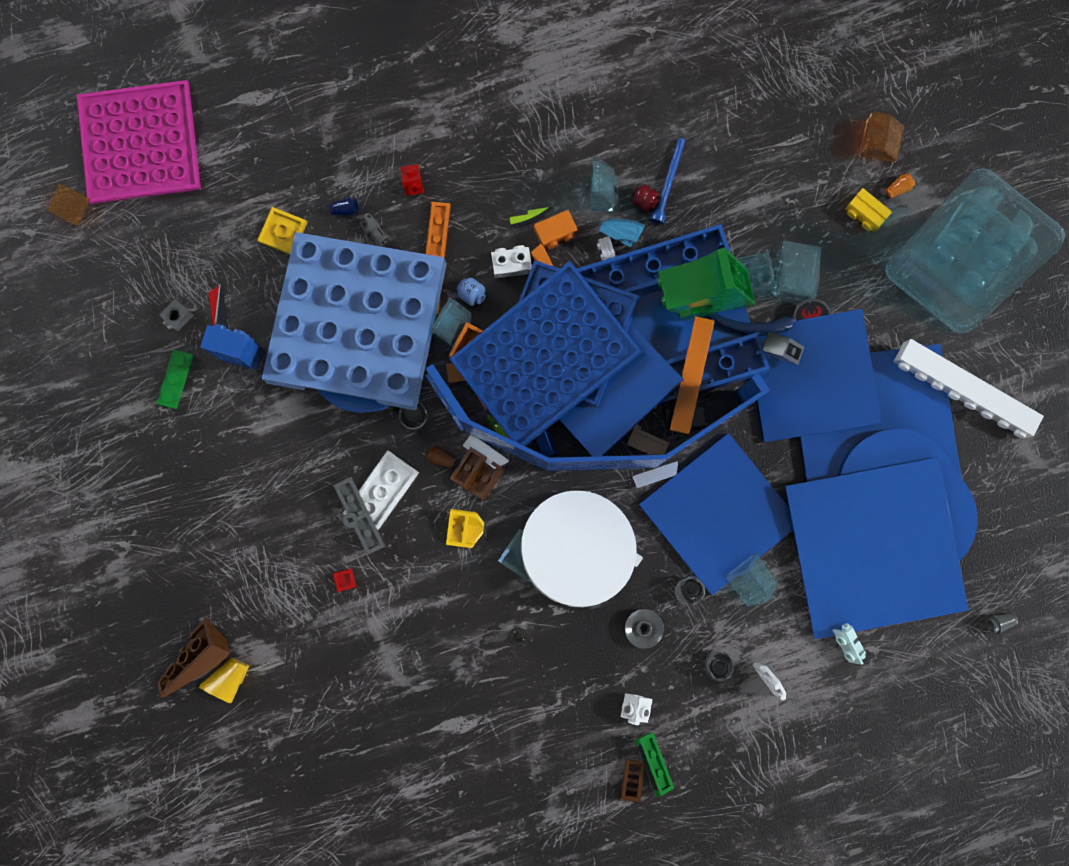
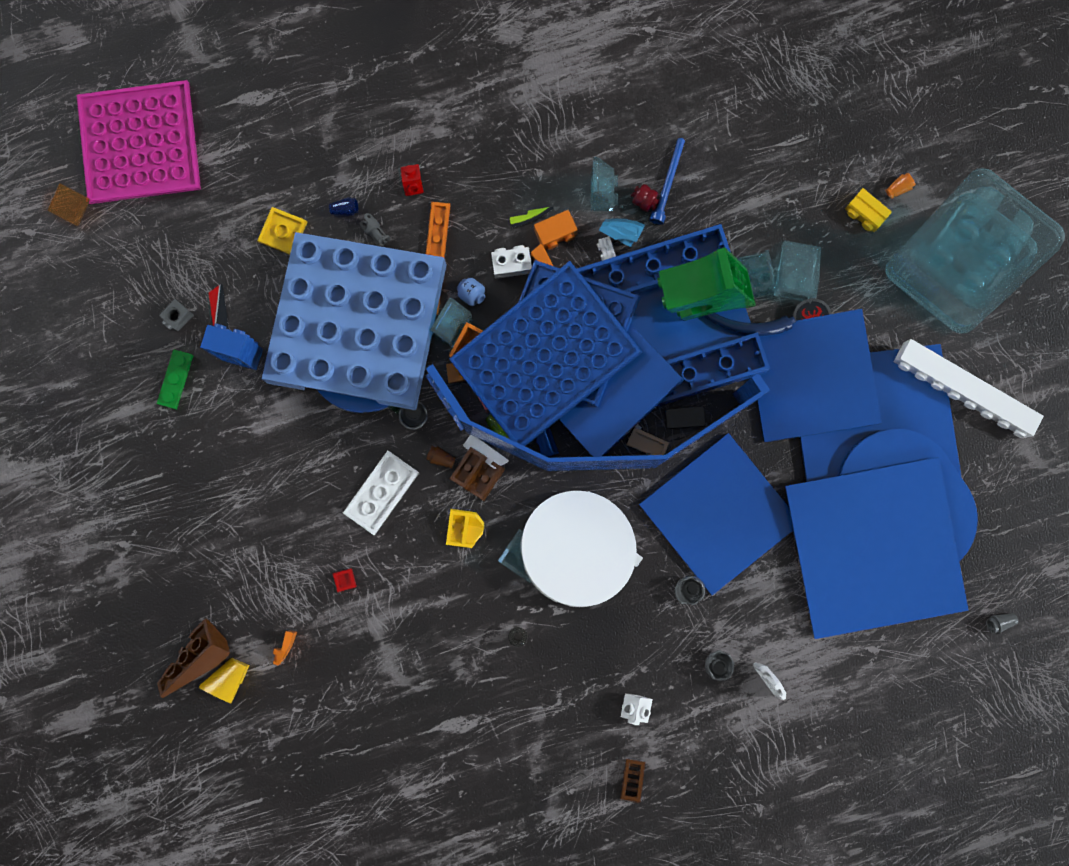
(280, 654): none -> orange slope
(358, 516): dark grey hinge -> none
(654, 628): dark grey dish -> none
(654, 764): green plate -> none
(656, 474): white sticker -> none
(692, 375): orange tile -> none
(752, 581): clear light blue slope -> none
(783, 348): dark grey brick -> none
(852, 651): light aqua hinge -> none
(882, 137): clear orange slope -> none

